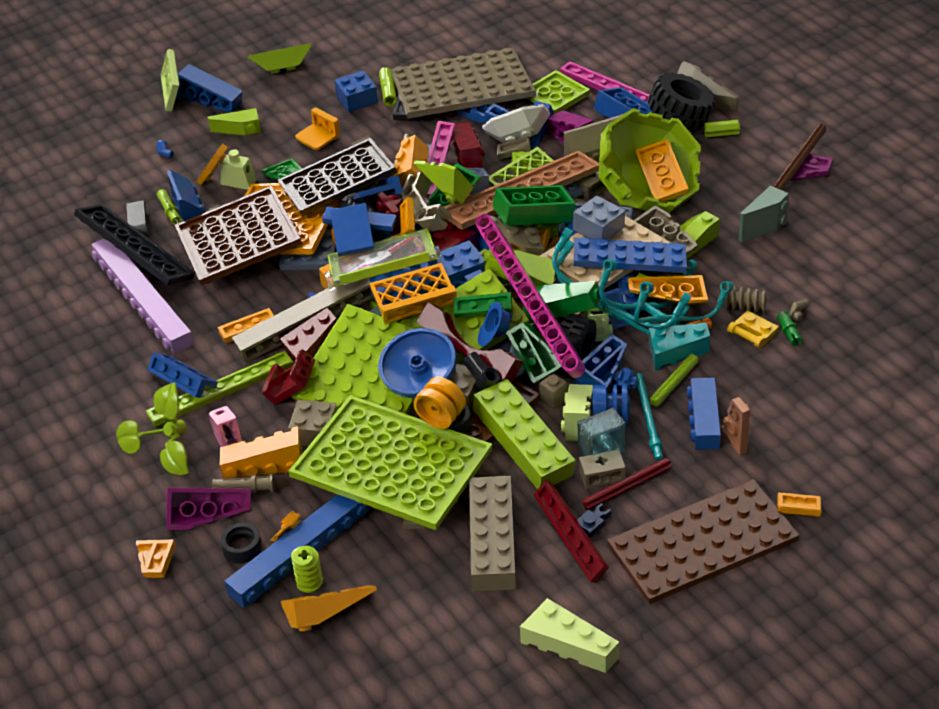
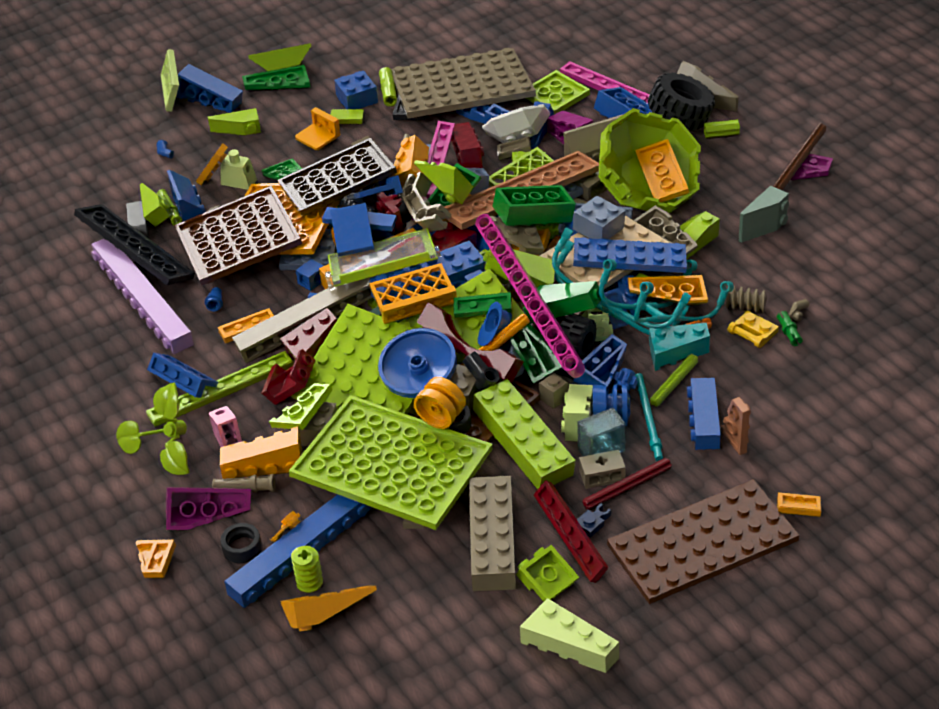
(154, 207): none -> lime slope
(214, 300): none -> blue cone
(278, 79): none -> green wing
(304, 409): none -> lime wing
(309, 275): none -> blue brick
(348, 116): none -> lime tile
(407, 216): light orange tile -> none
(505, 334): none -> light orange axle
(546, 573): none -> lime plate

